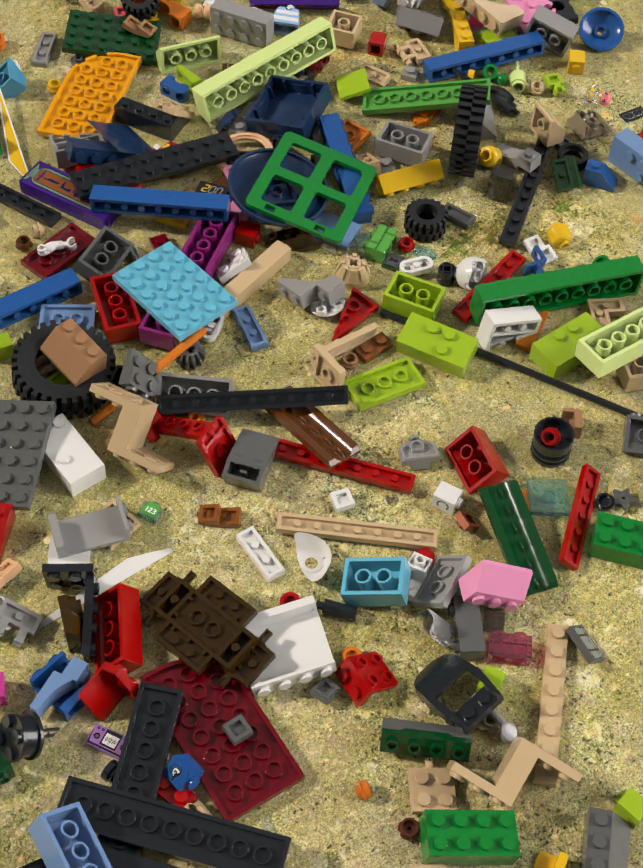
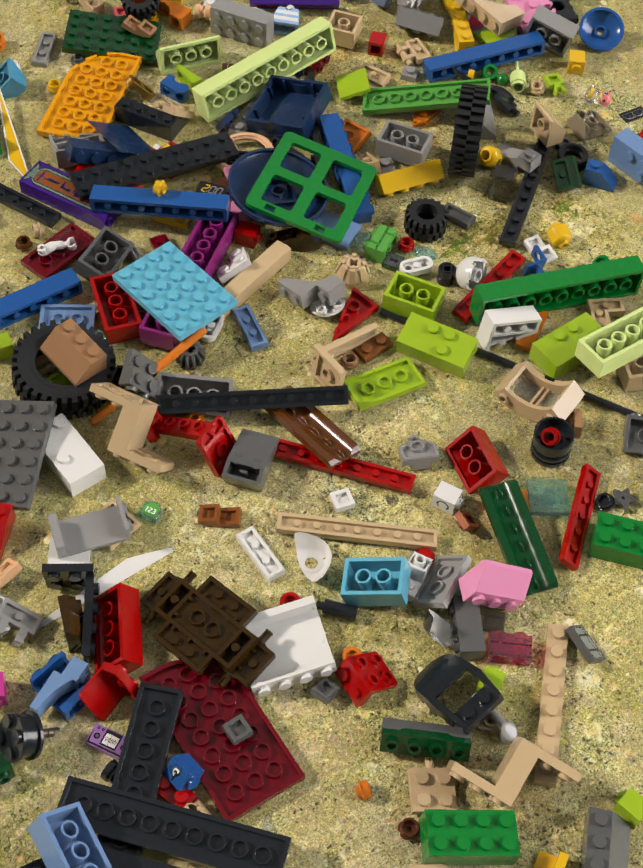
(135, 84): none -> pearl gold plate
(159, 187): none -> yellow plate
(534, 396): none -> tan window

